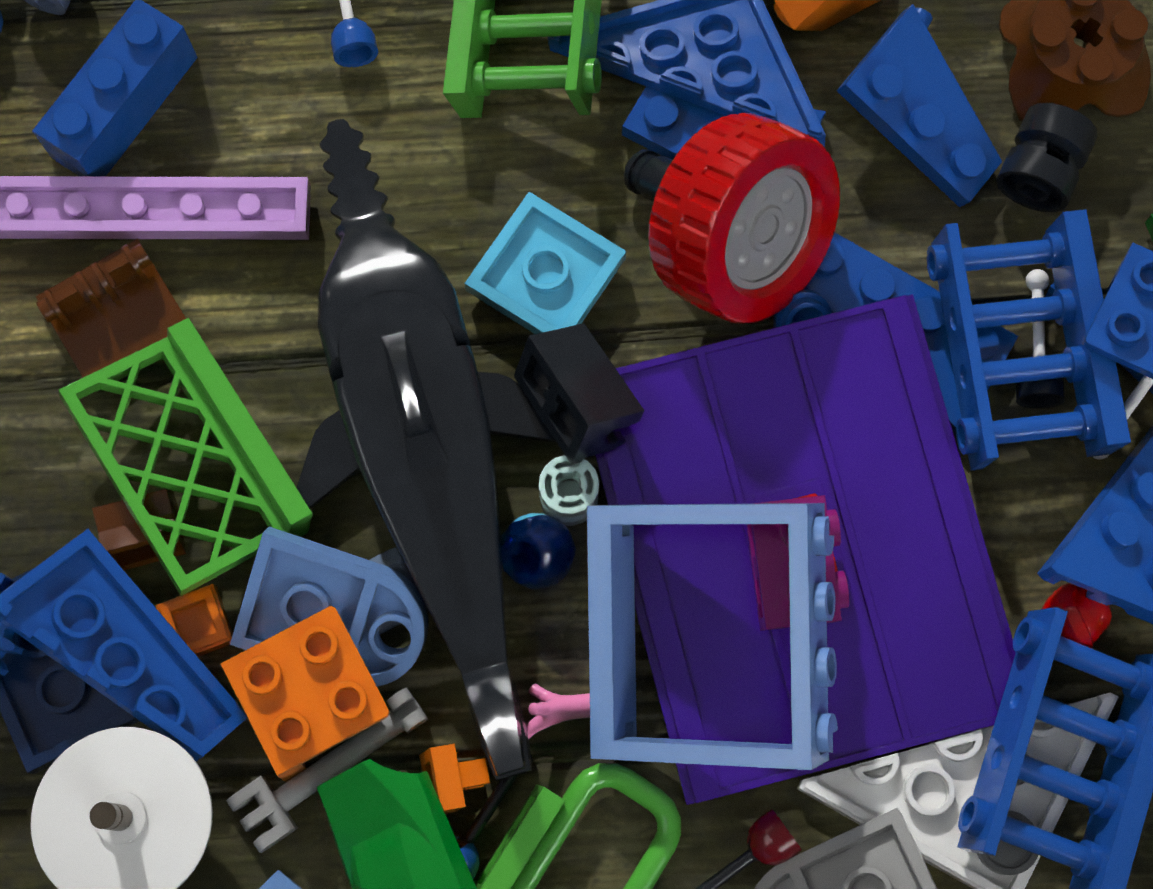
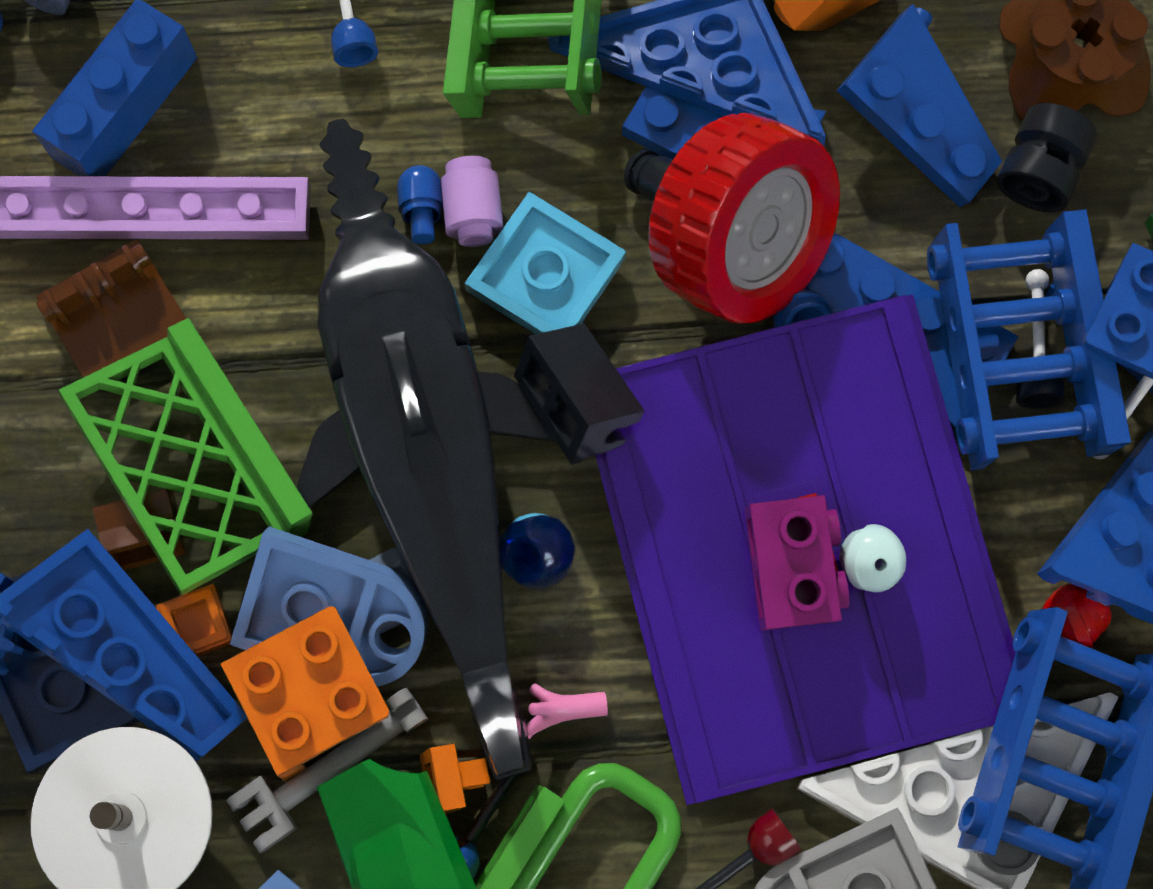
(420, 201): none -> blue cylinder
(471, 201): none -> lavender brick
(565, 498): light aqua wheel -> none
(613, 636): medium blue window -> none
(869, 546): none -> light aqua piece

